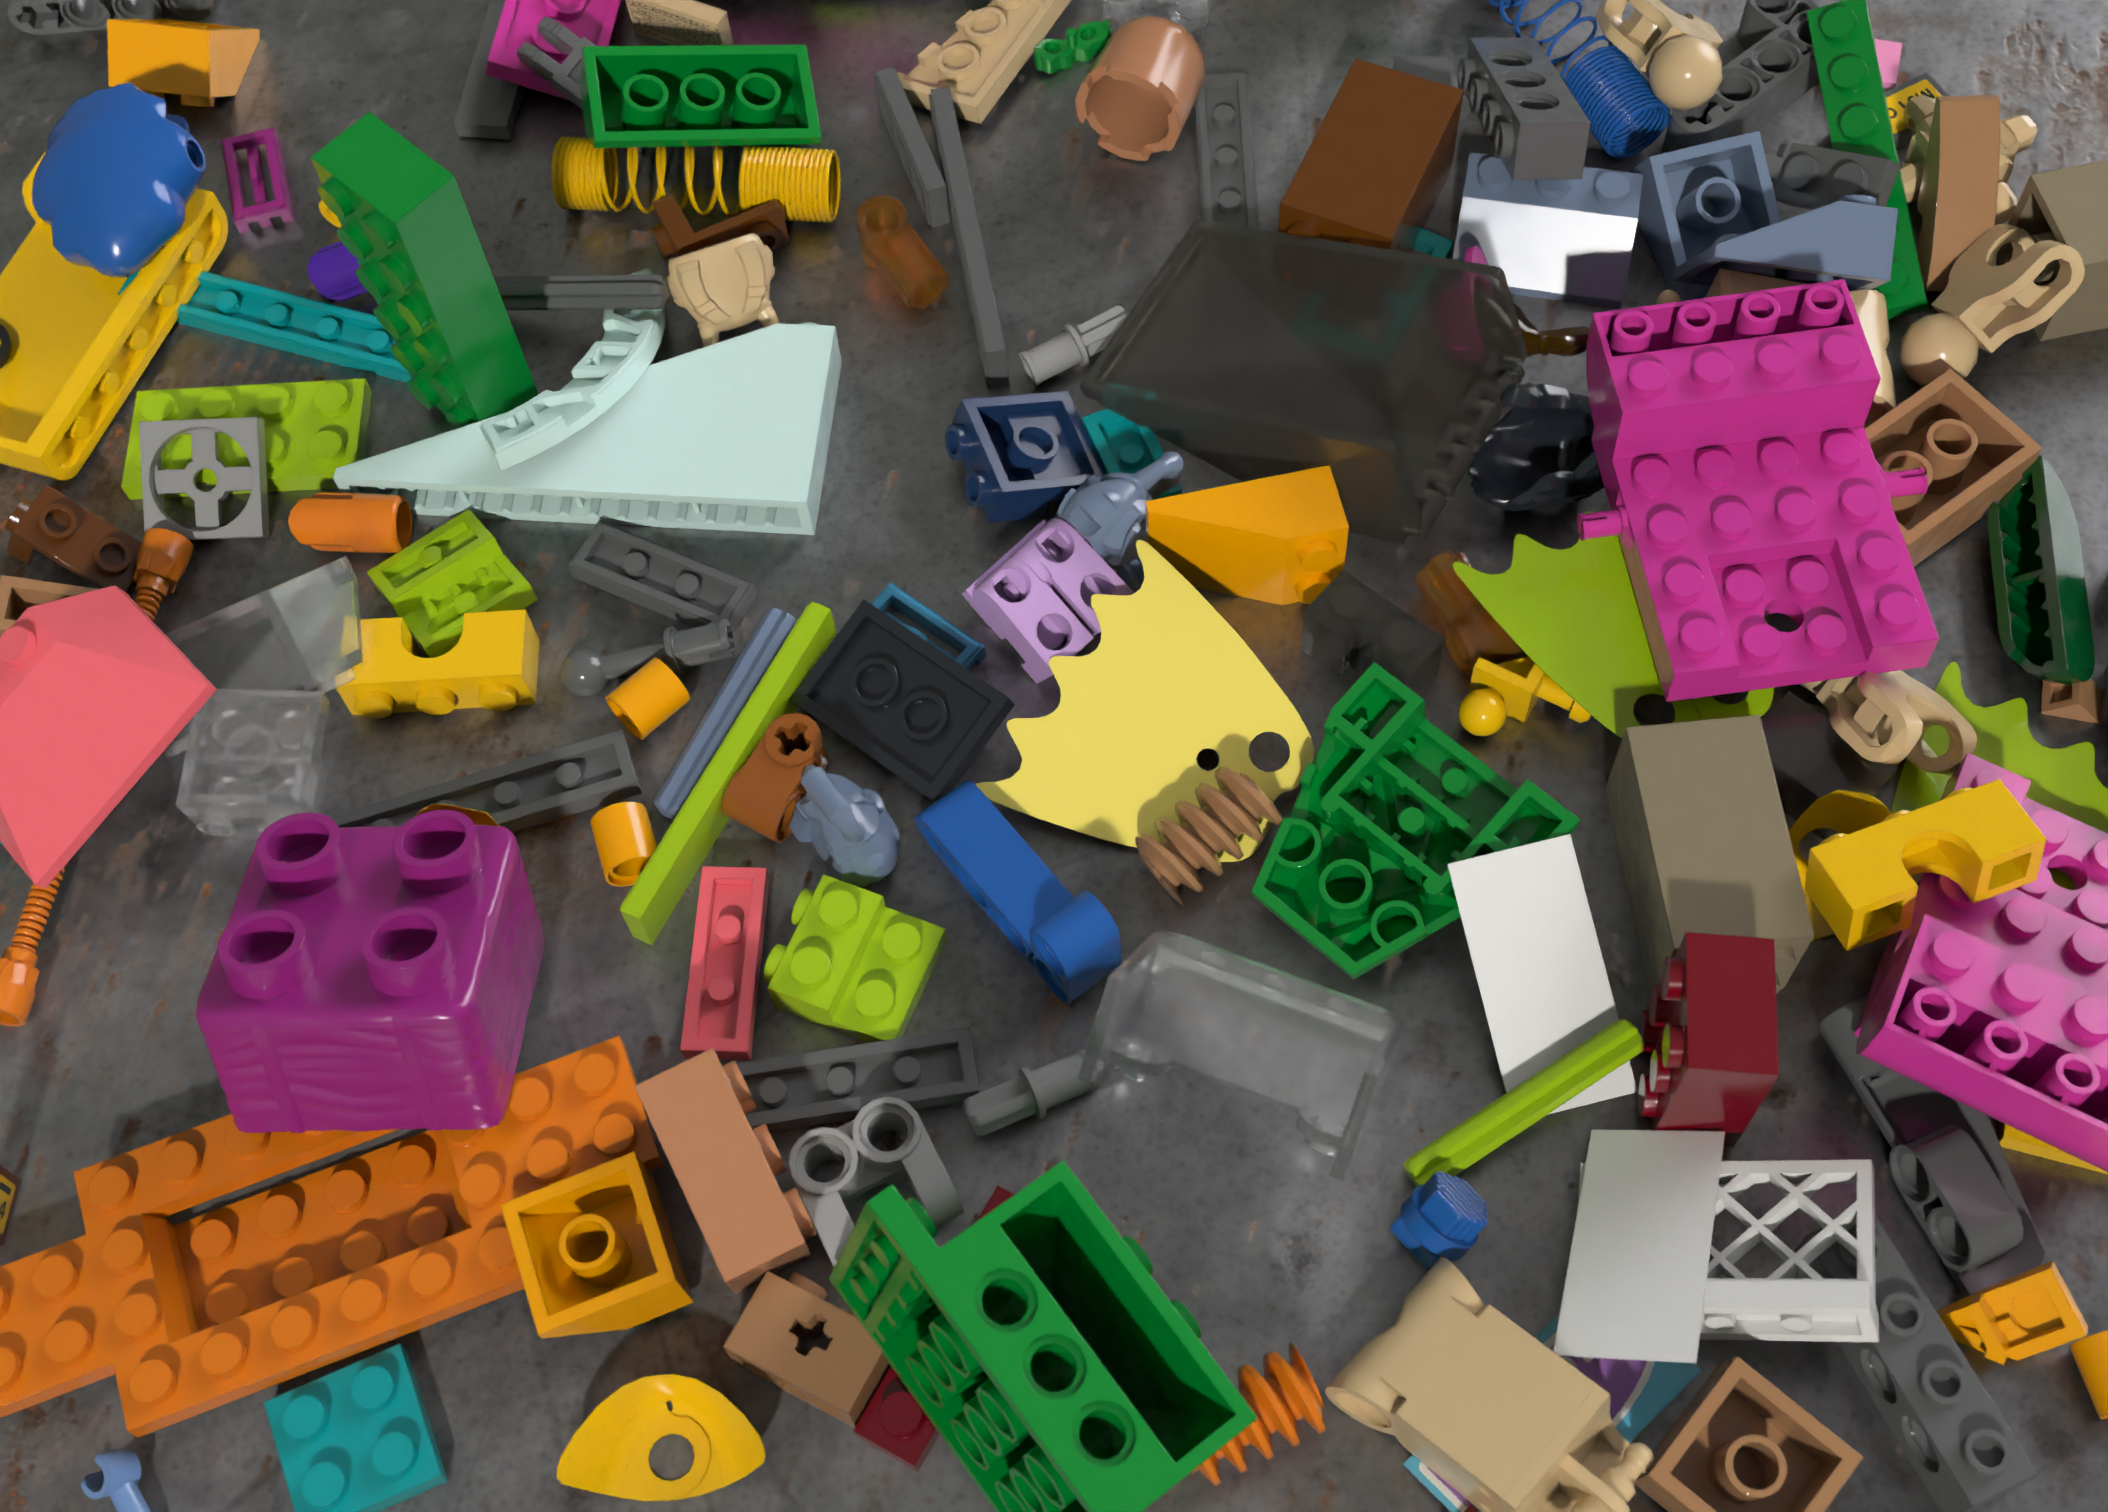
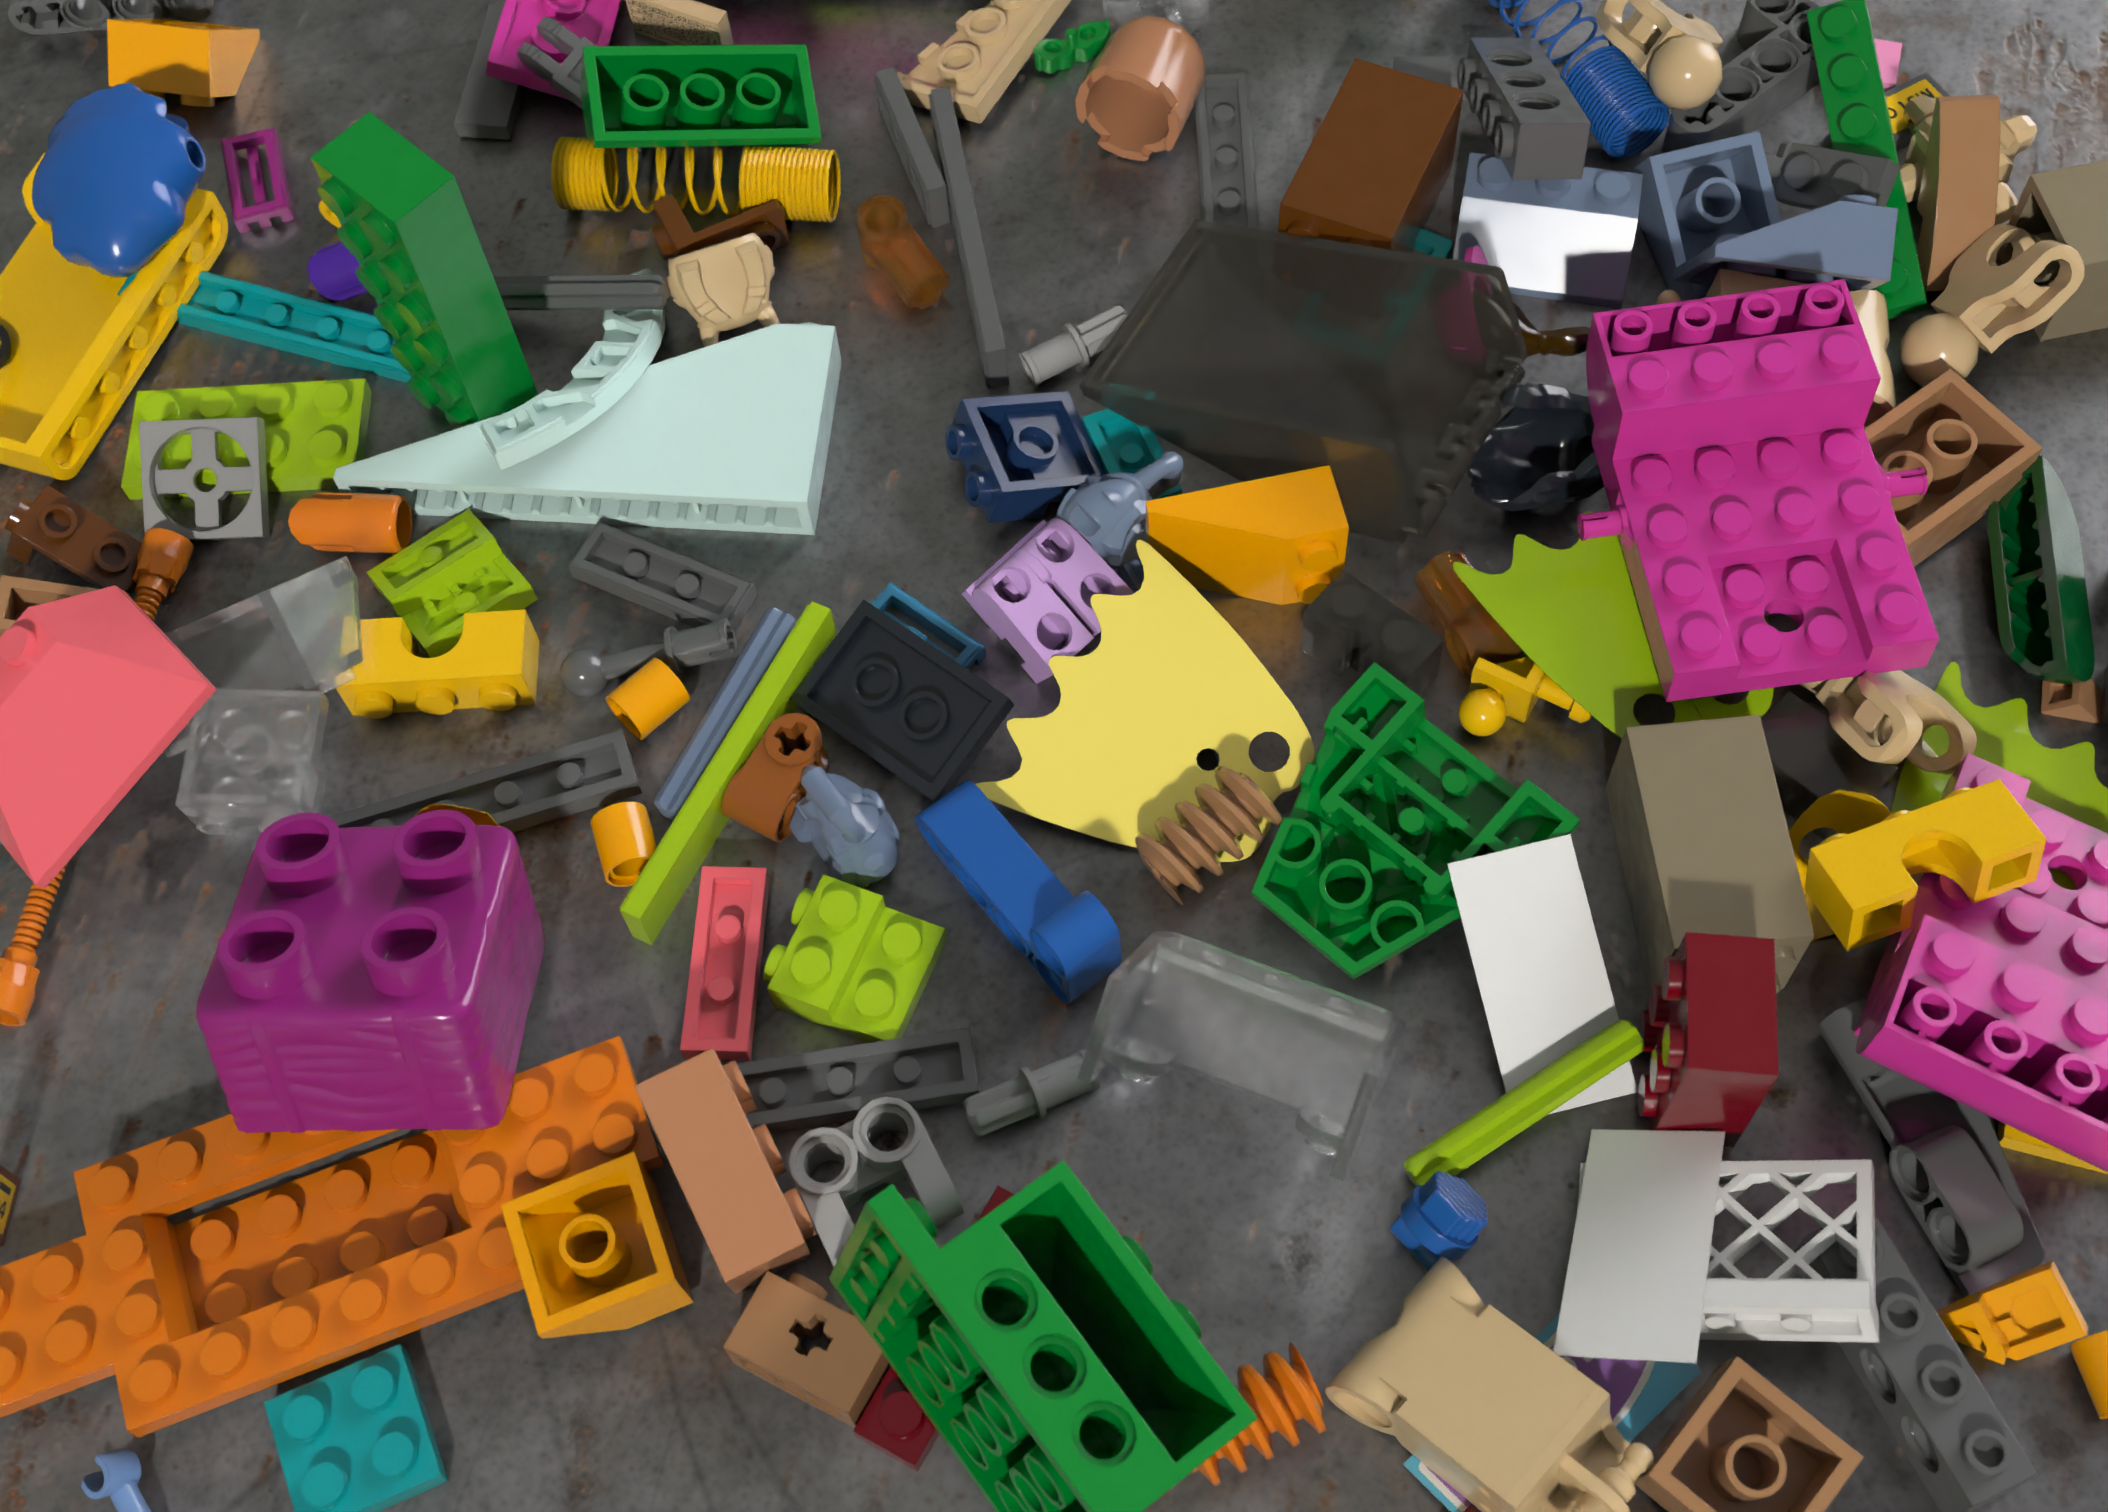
(616, 1439): yellow piece -> none

